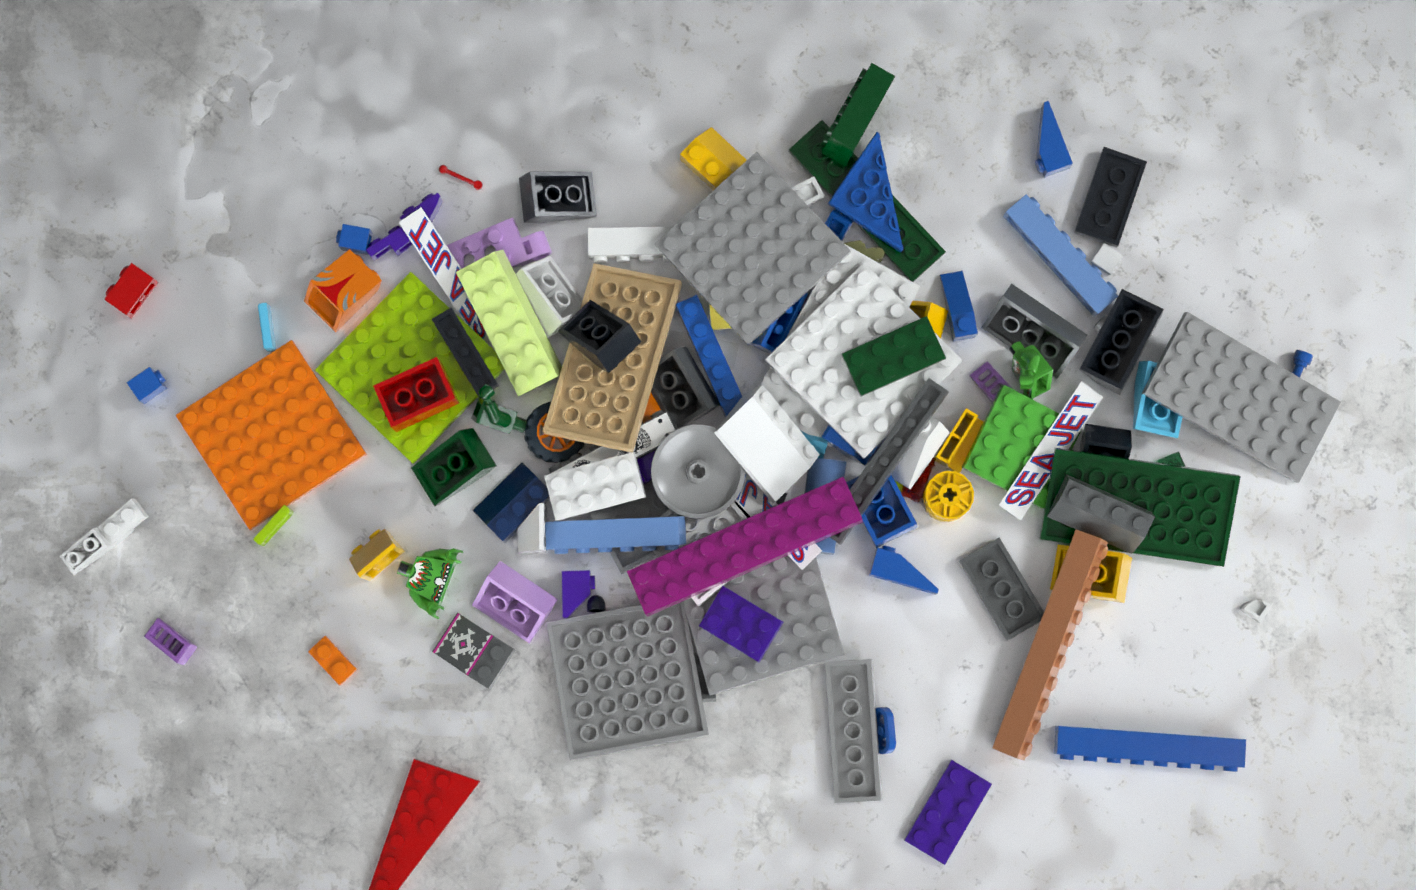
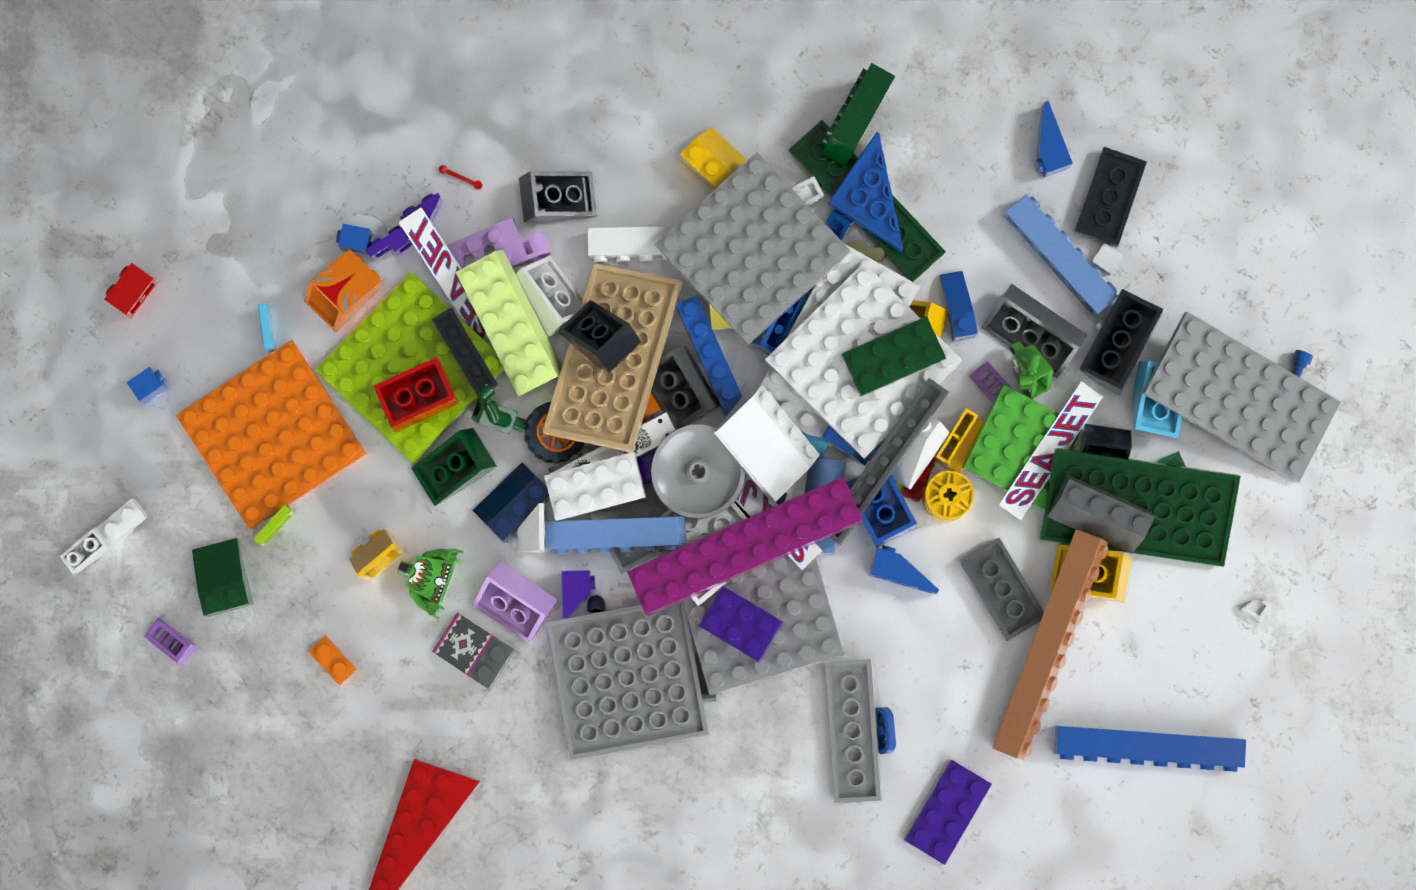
(221, 578): none -> dark green slope

